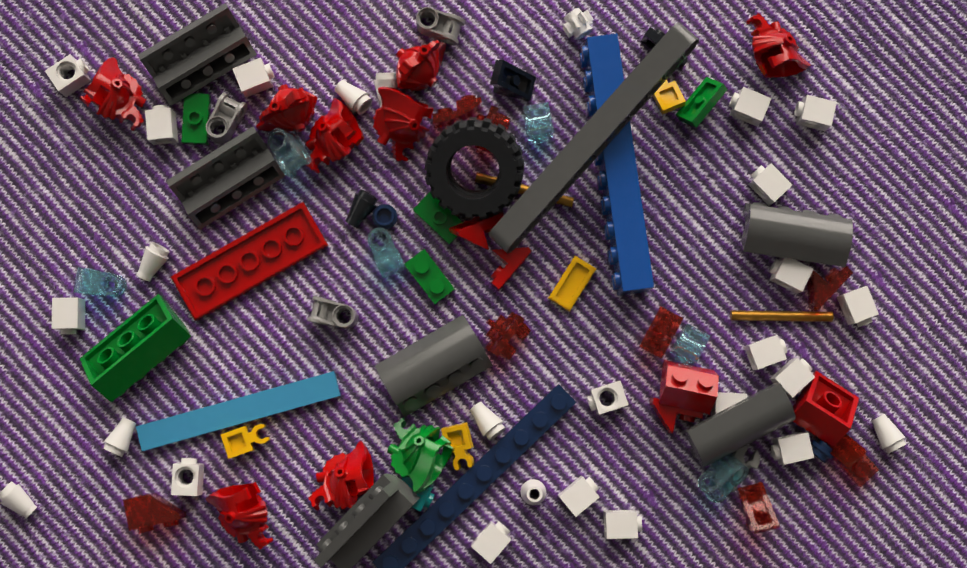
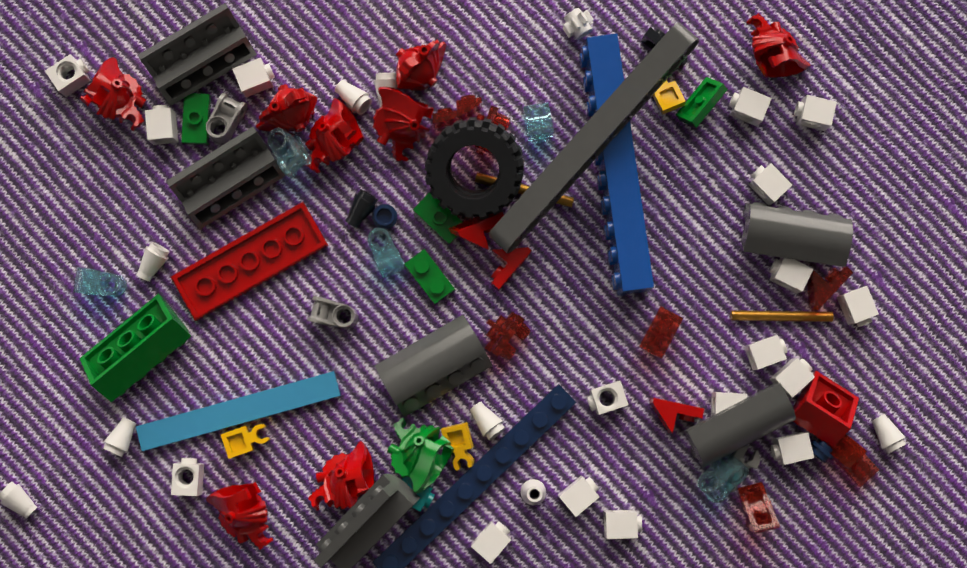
(68, 315): white brick -> none
(150, 510): clear red slope -> none
(441, 26): light grey piece -> none
(512, 81): black slope -> none
(572, 283): yellow tile -> none
(688, 387): red slope -> none
(689, 345): clear light blue brick -> none

